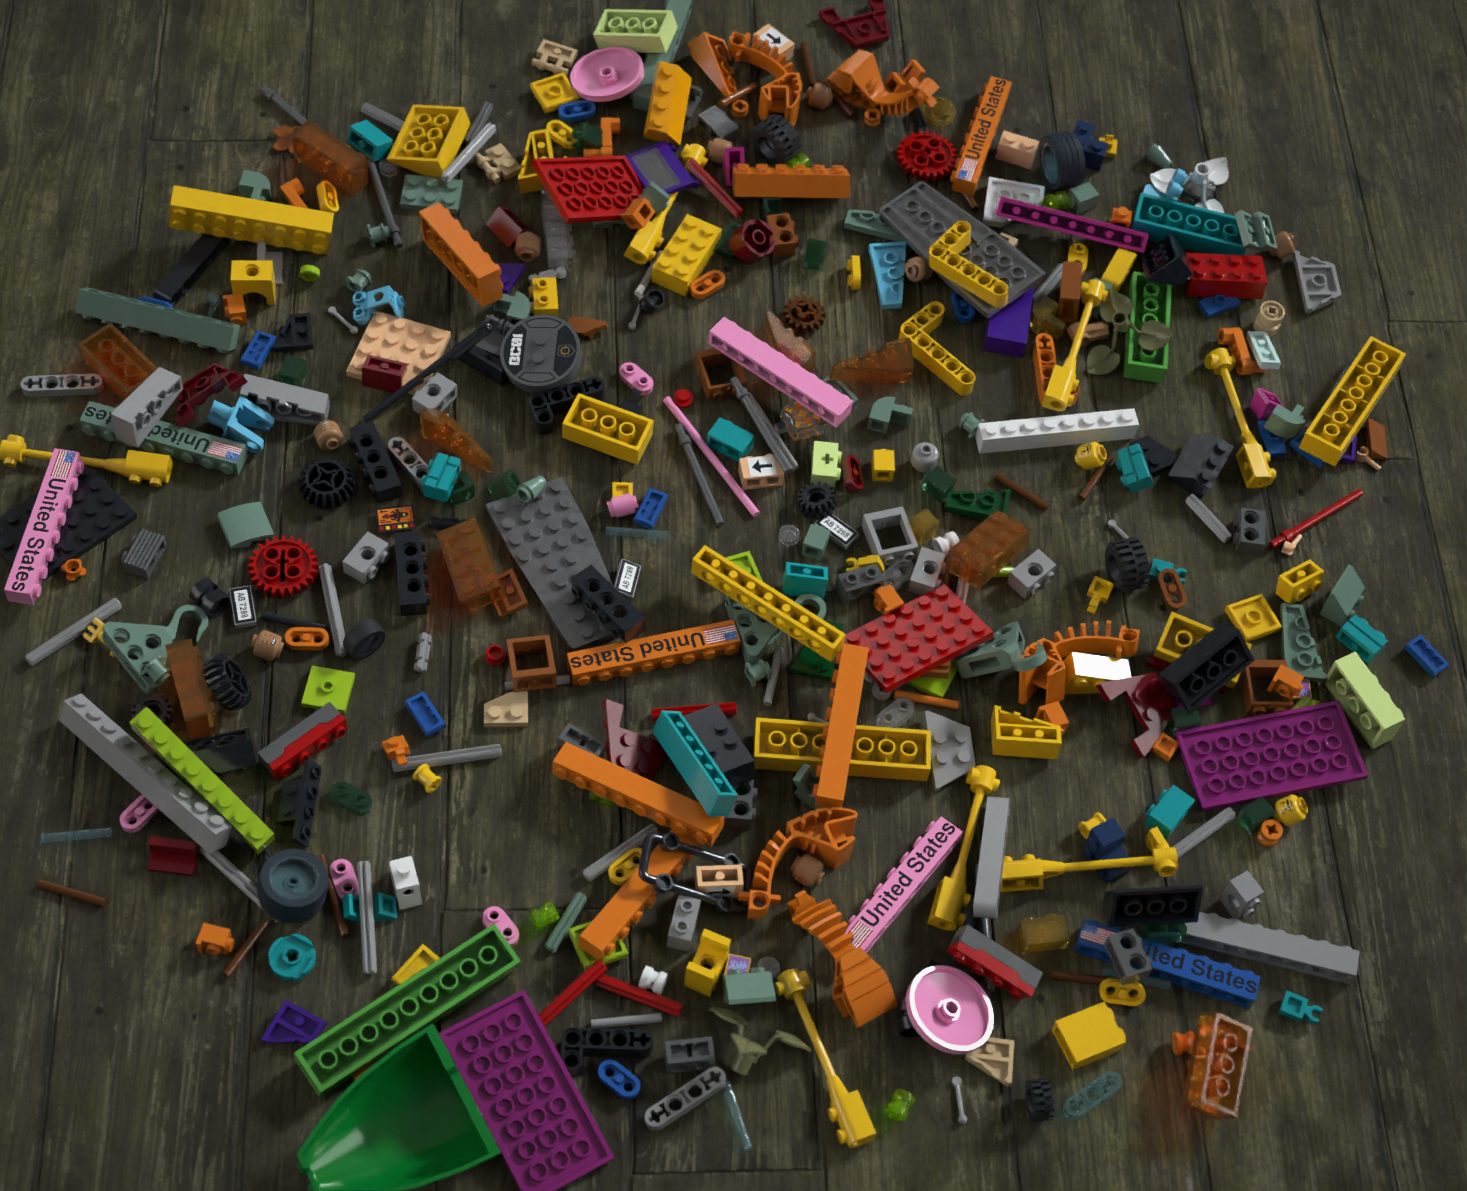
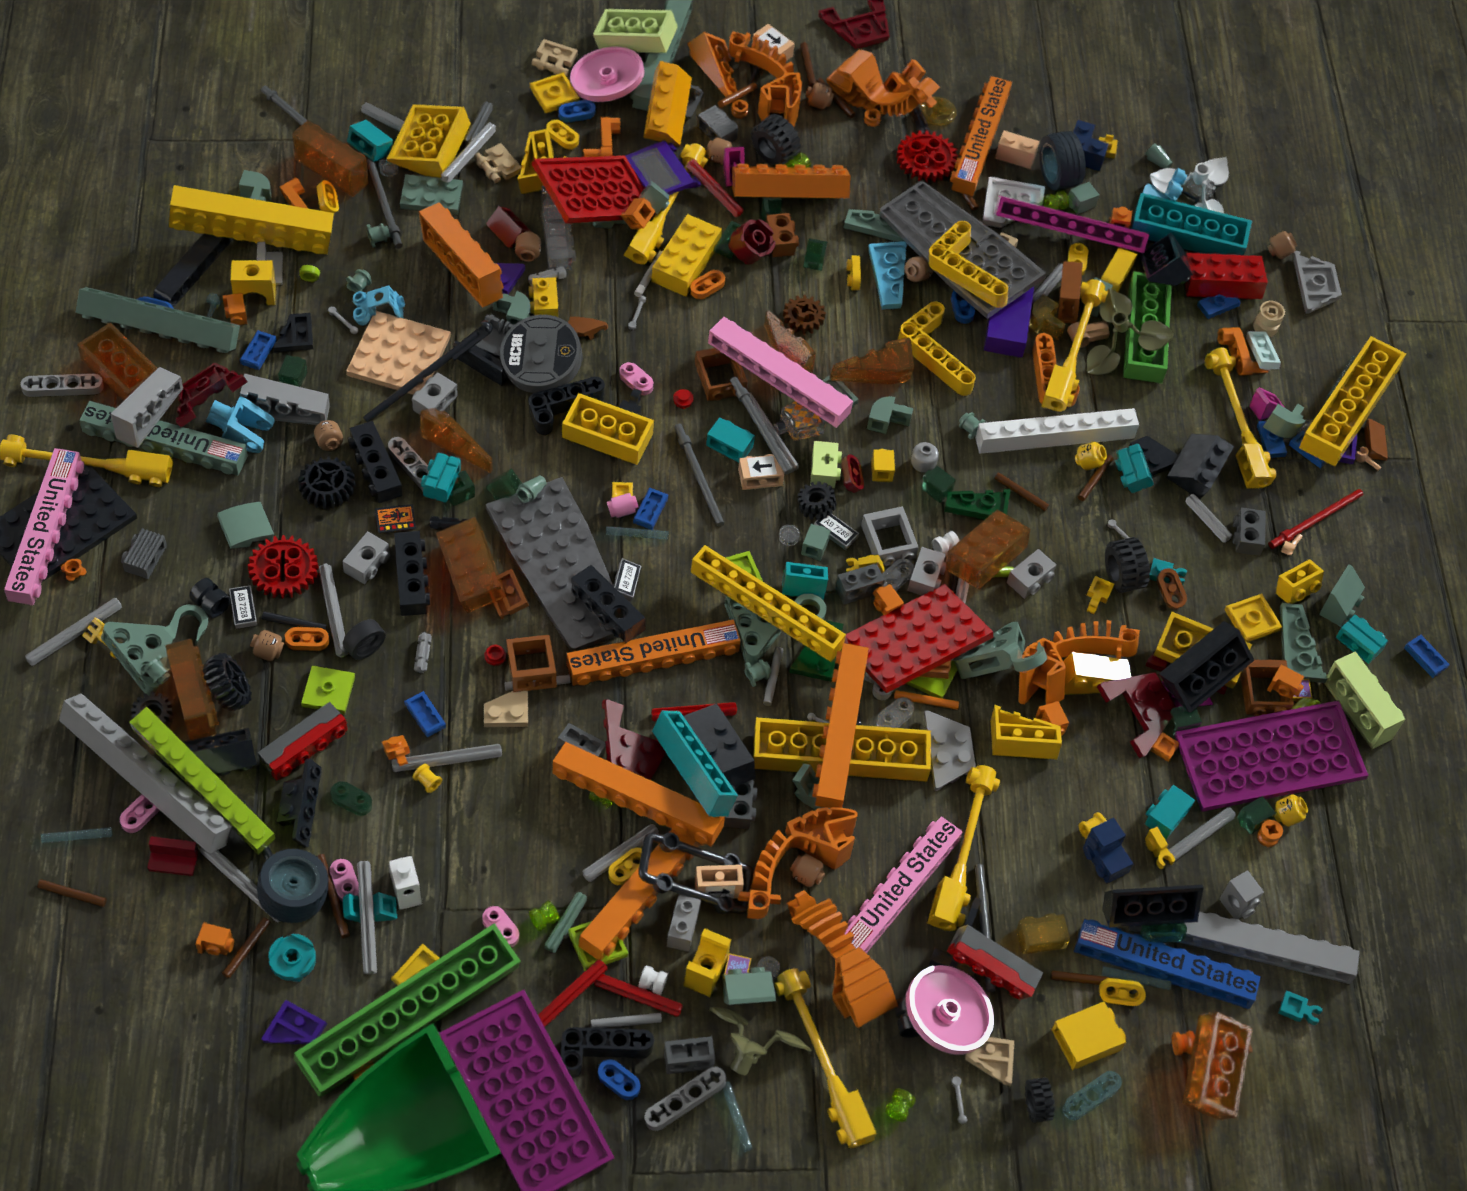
(285, 139): dark orange plate -> none
(383, 373): dark red panel -> none
(586, 136): clear green brick -> none
(651, 301): black wheel -> none
(711, 457): bright pink piece -> none
(924, 526): clear yellow brick -> none
(991, 858): light grey beam -> none
(1030, 872): yellow bar -> none
(1122, 958): dark grey brick -> none
(1256, 231): sand green slope -> none

